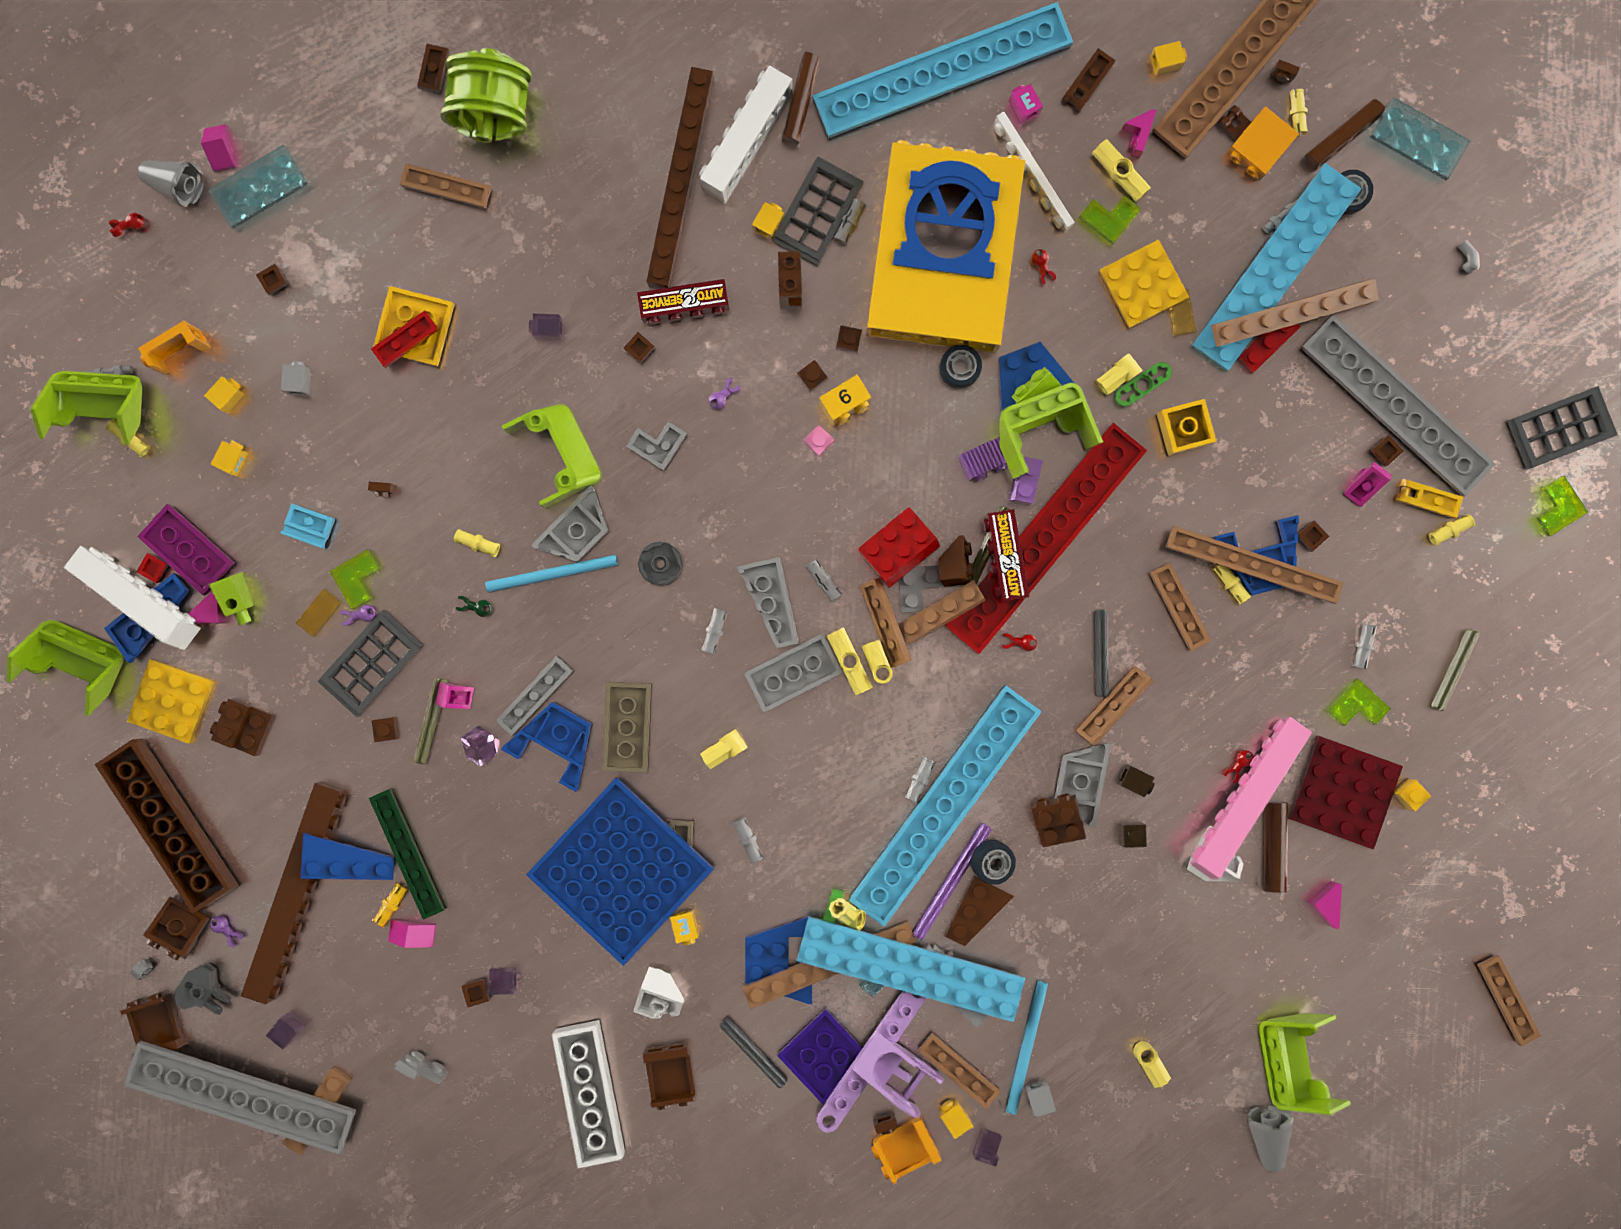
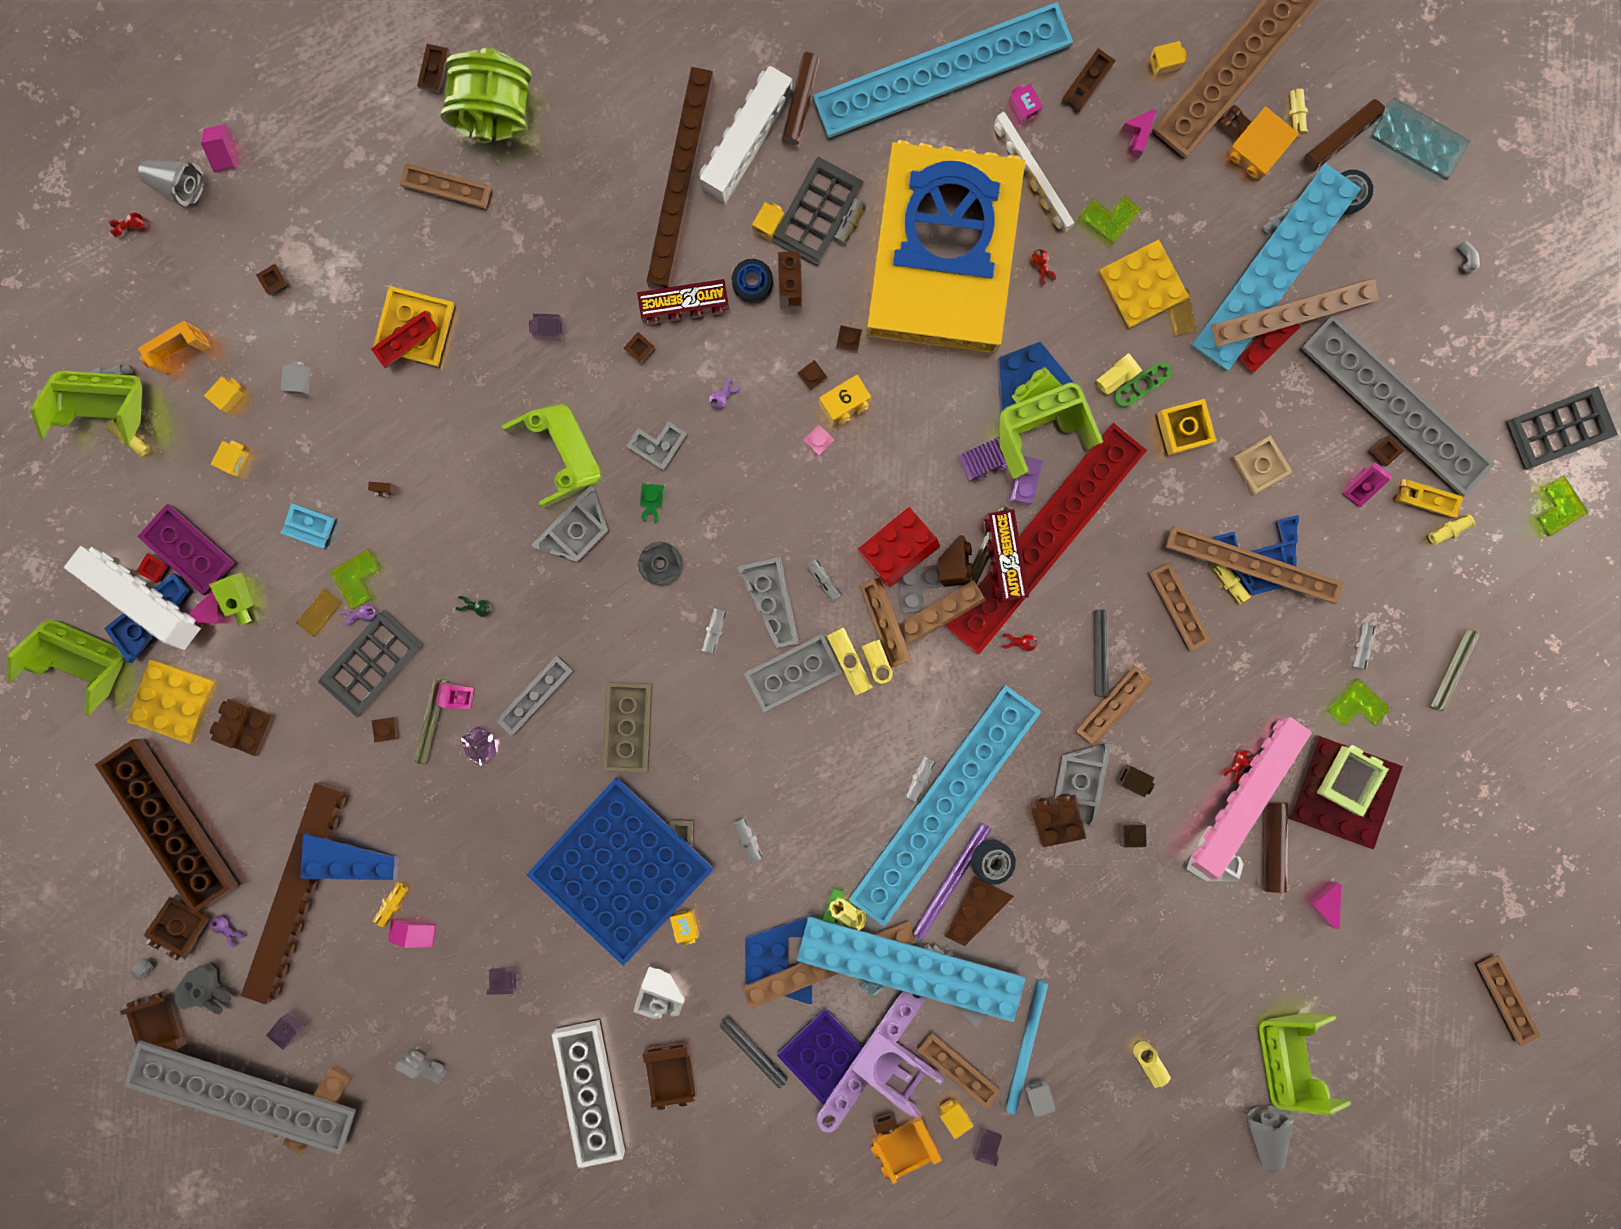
(258, 186): clear light blue plate -> none
(406, 854): dark green plate -> none
(475, 992): reddish brown plate -> none
(476, 543): light yellow pin -> none
(551, 573): medium azure piece -> none
(561, 734): blue wing -> none
(651, 498): none -> green plate
(727, 747): light yellow piece -> none
(756, 292): none -> wheel
(963, 354): wheel -> none
(1111, 159): light yellow piece -> none
(1262, 465): none -> tan tile
(1284, 71): reddish brown plate -> none
(1312, 536): reddish brown plate -> none
(1354, 778): none -> window
(1411, 794): yellow brick -> none

